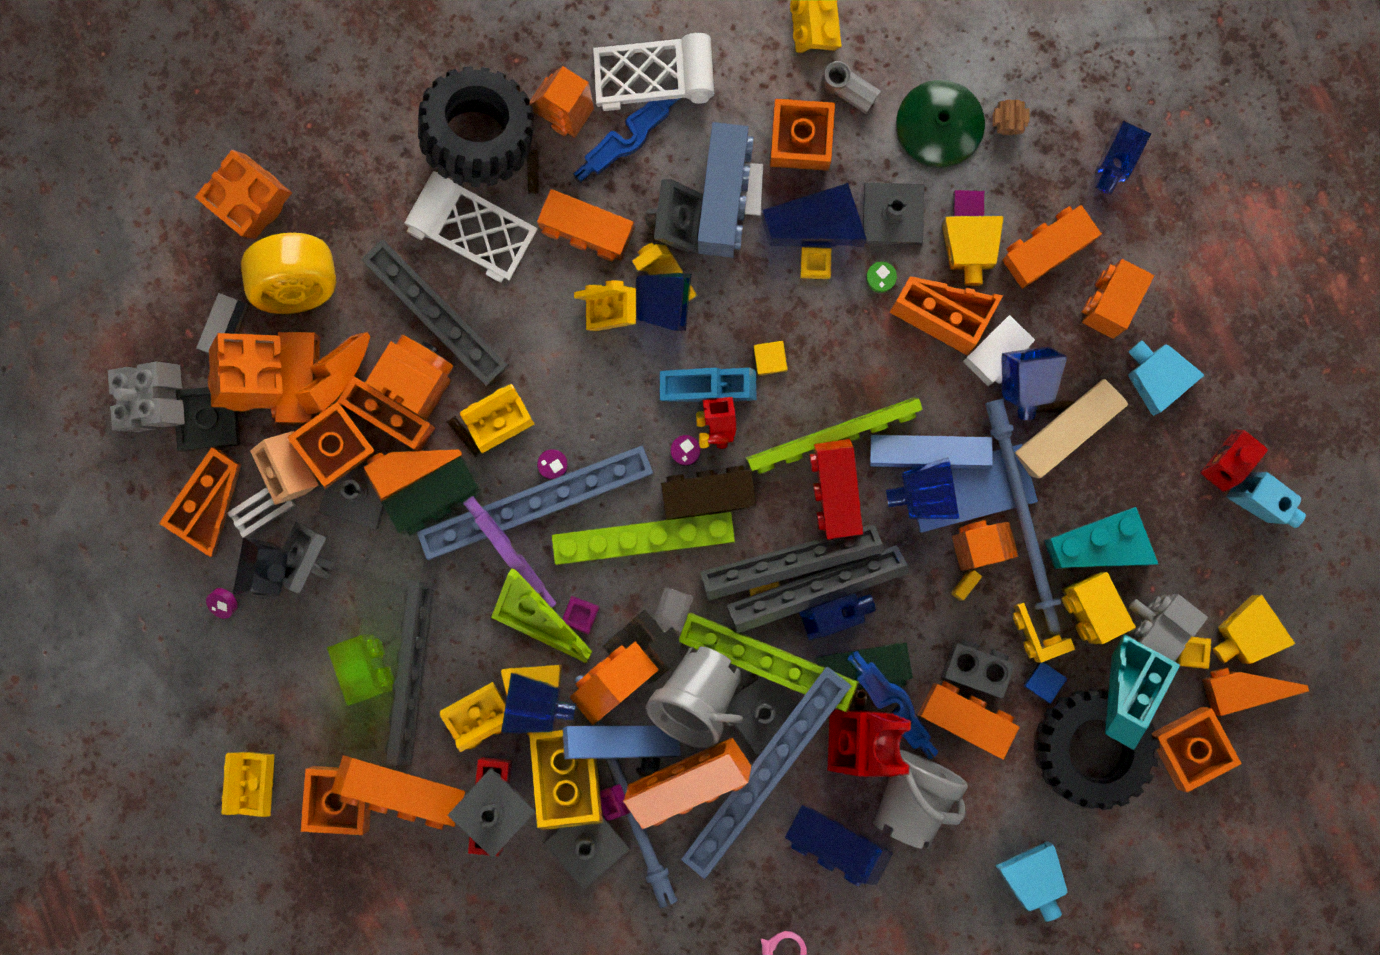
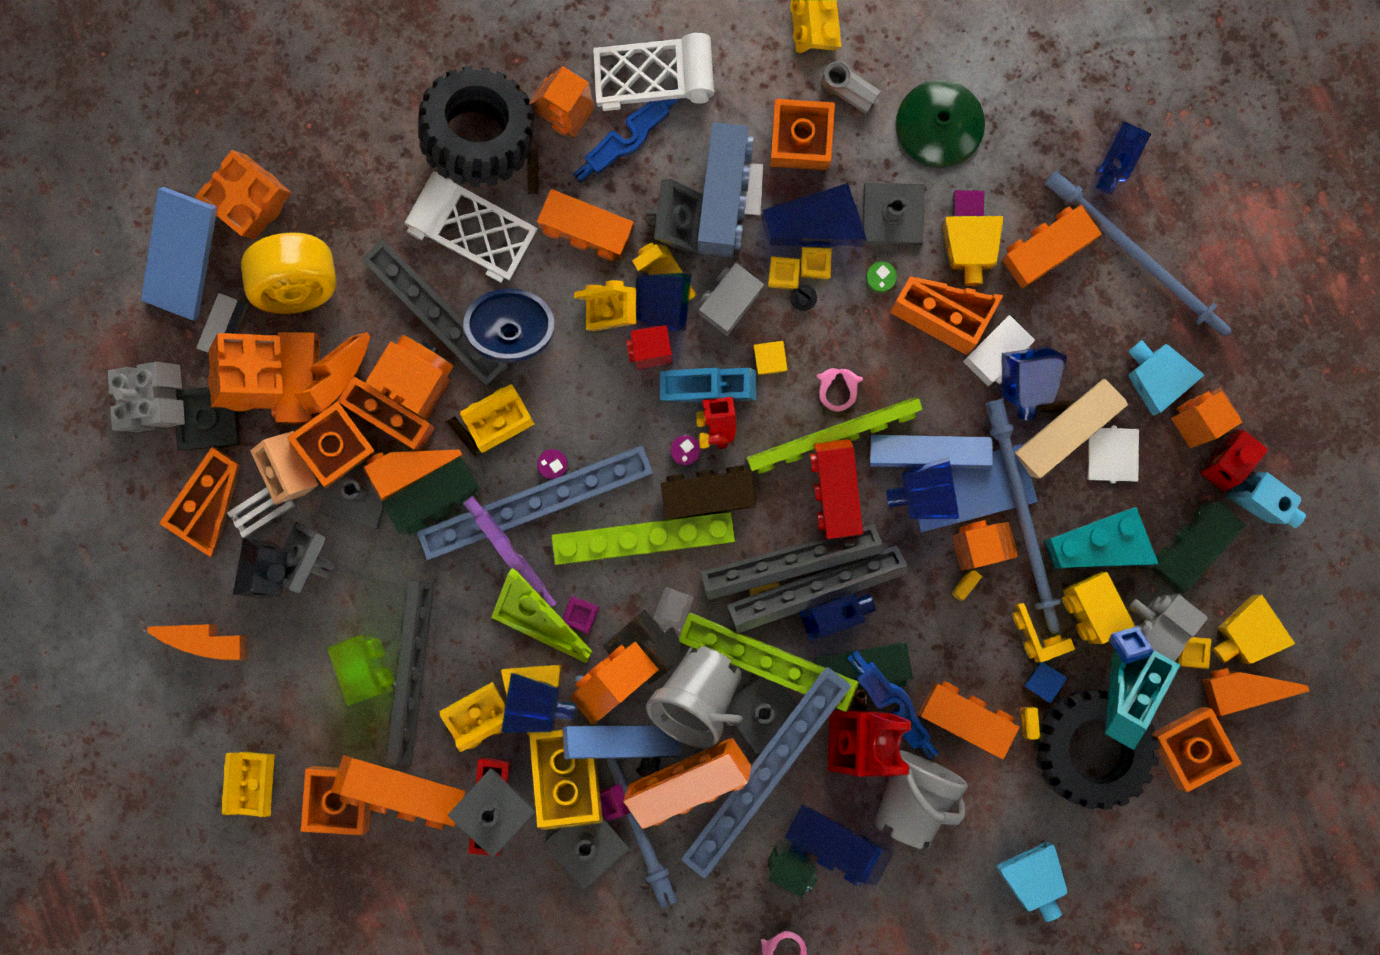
(178, 253): none -> medium blue tile
(202, 641): none -> orange slope
(221, 603): magenta tile -> none
(505, 315): none -> dark blue dish
(650, 347): none -> red brick
(730, 298): none -> light grey brick
(784, 272): none -> yellow tile
(791, 870): none -> clear green brick
(803, 297): none -> black piece
(851, 381): none -> bright pink piece
(976, 676): dark grey brick -> none
(1011, 117): medium nougat gear -> none
(1030, 722): none -> yellow tile
(1074, 197): none -> sand blue bar
(1113, 455): none -> white piece
(1117, 298): orange brick -> none
(1131, 645): none -> blue tile
(1197, 546): none -> clear green brick
(1206, 417): none -> orange wedge

